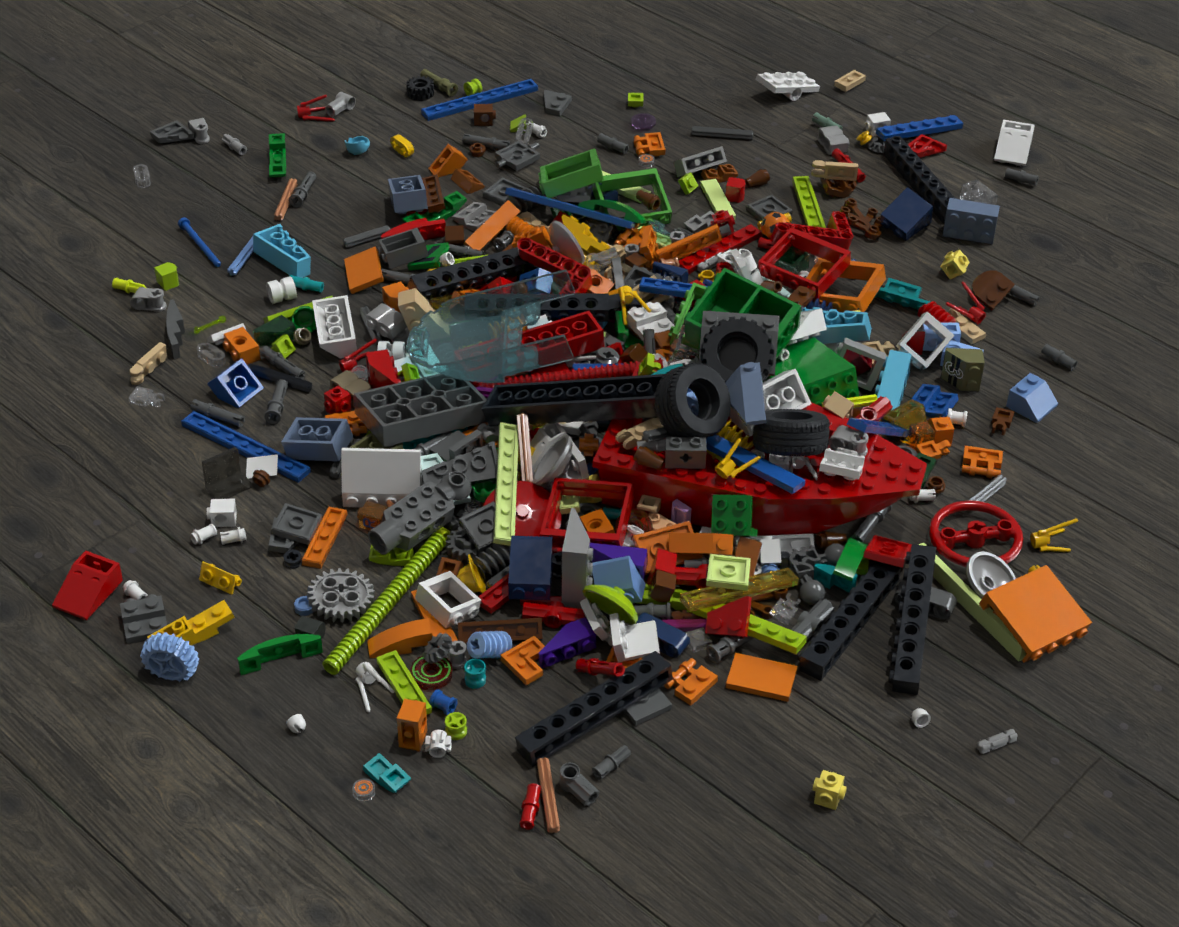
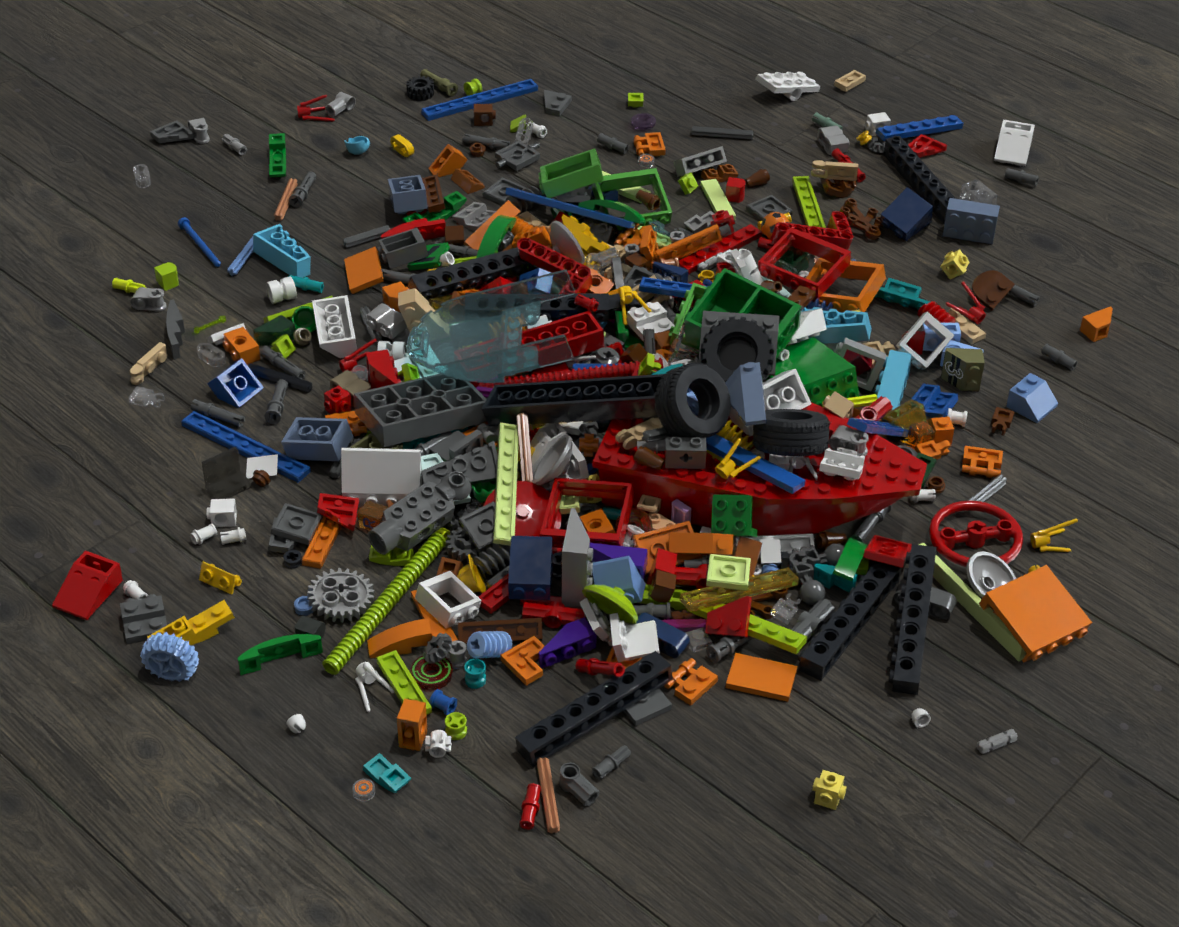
(339, 509): none -> red wing
(495, 234): none -> green slope
(589, 304): none -> red pin
(1097, 324): none -> orange slope

